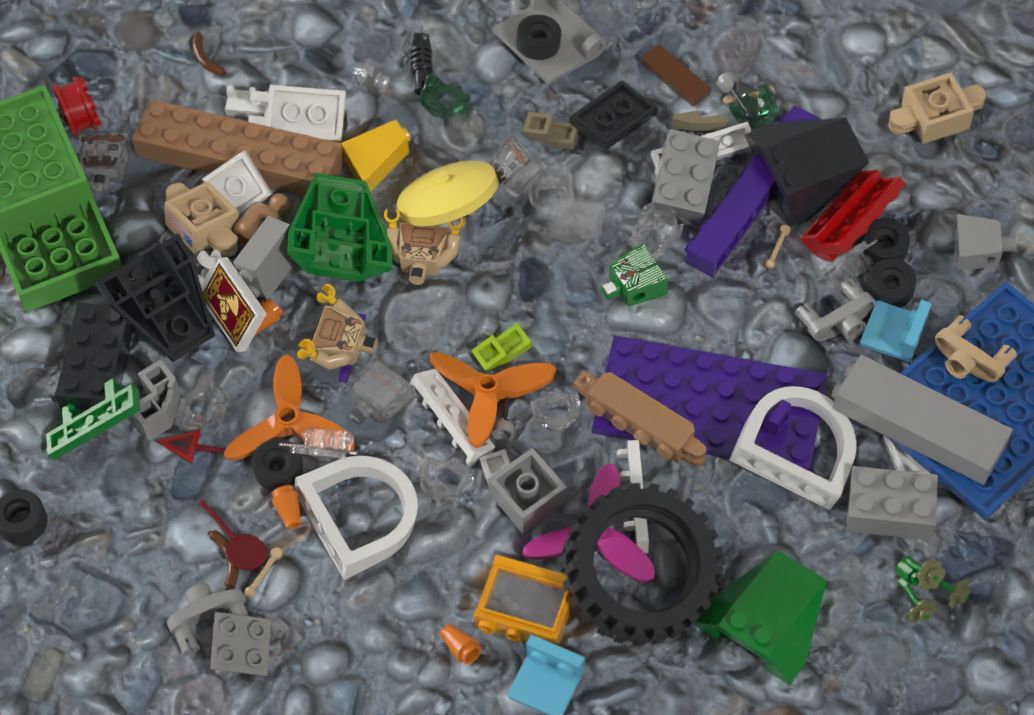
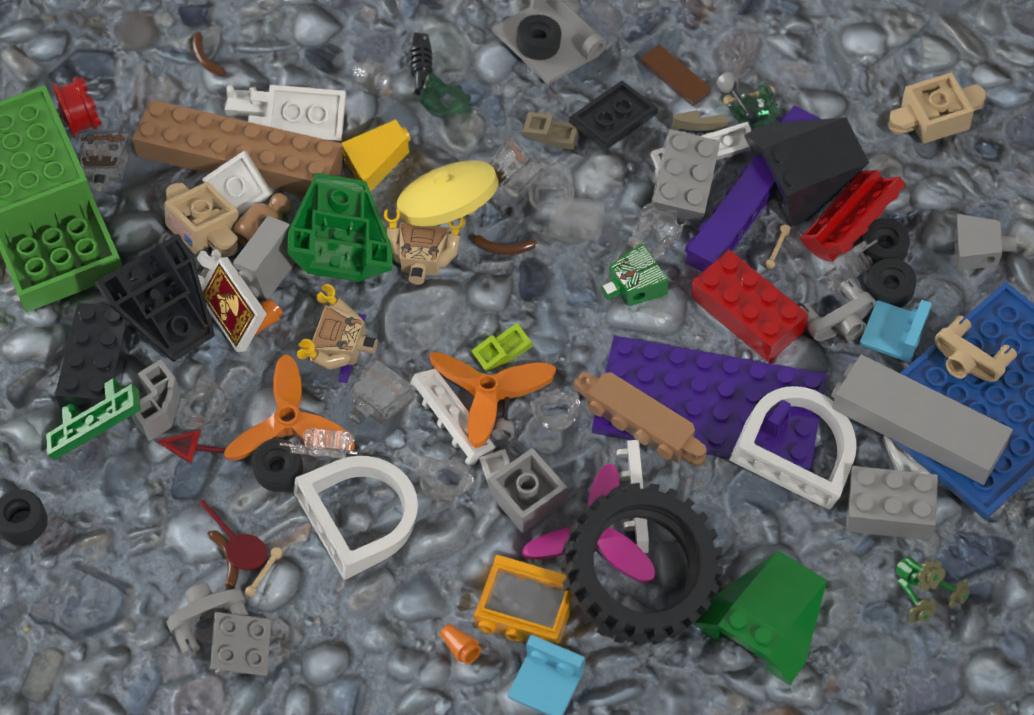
(287, 505): orange cone -> none
(504, 249): none -> reddish brown piece
(749, 306): none -> red brick

